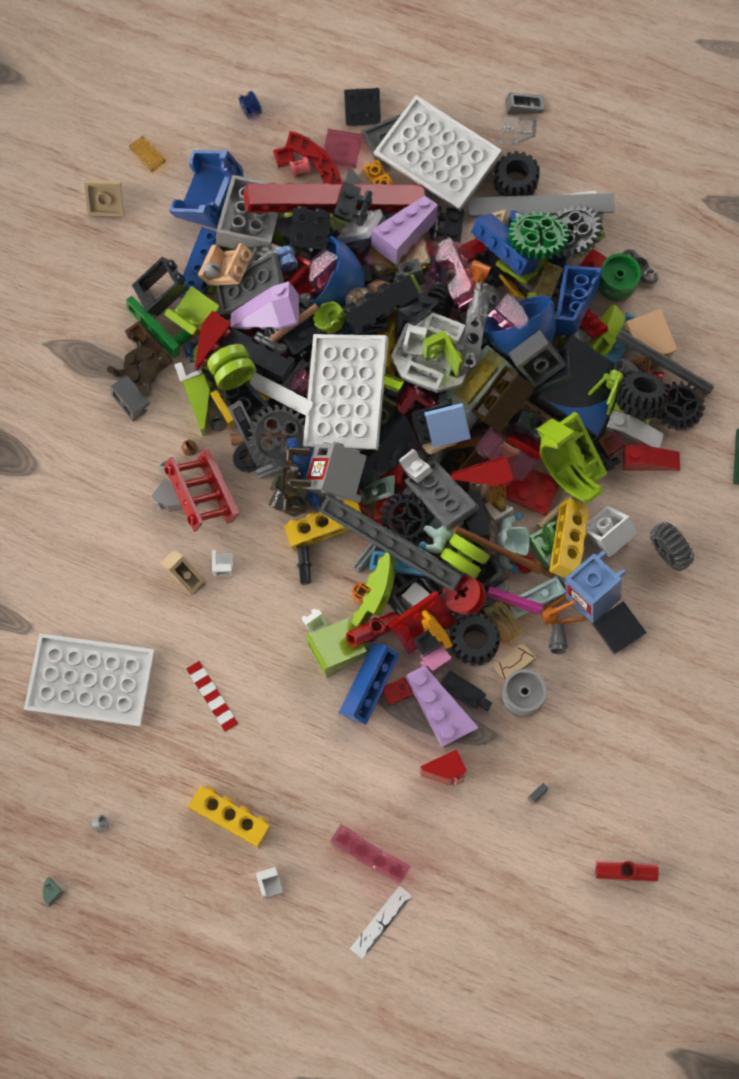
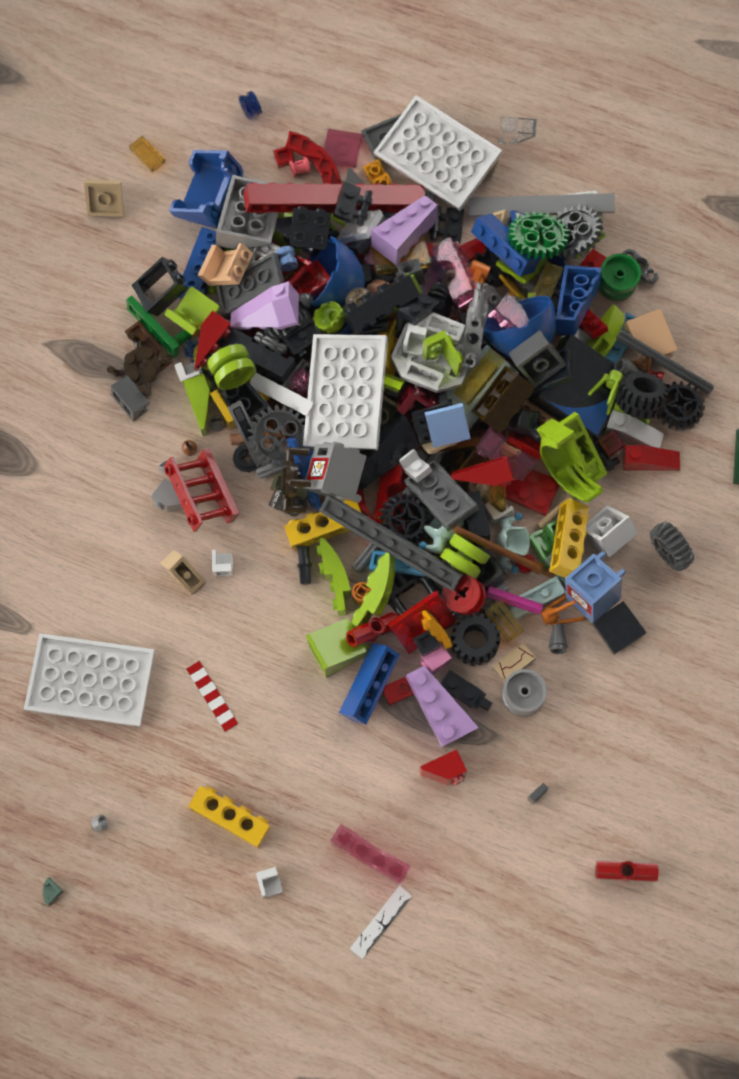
(212, 269): light grey hinge -> none
(303, 316): nougat bar -> none
(314, 621): tile -> none
(321, 269): clear pink slope -> none
(334, 569): none -> lime slope
(362, 106): black bracket -> none
(378, 490): sand green slope -> none
(414, 595): white panel -> none
(516, 108): dark grey slope -> none
(516, 163): black tyre -> none

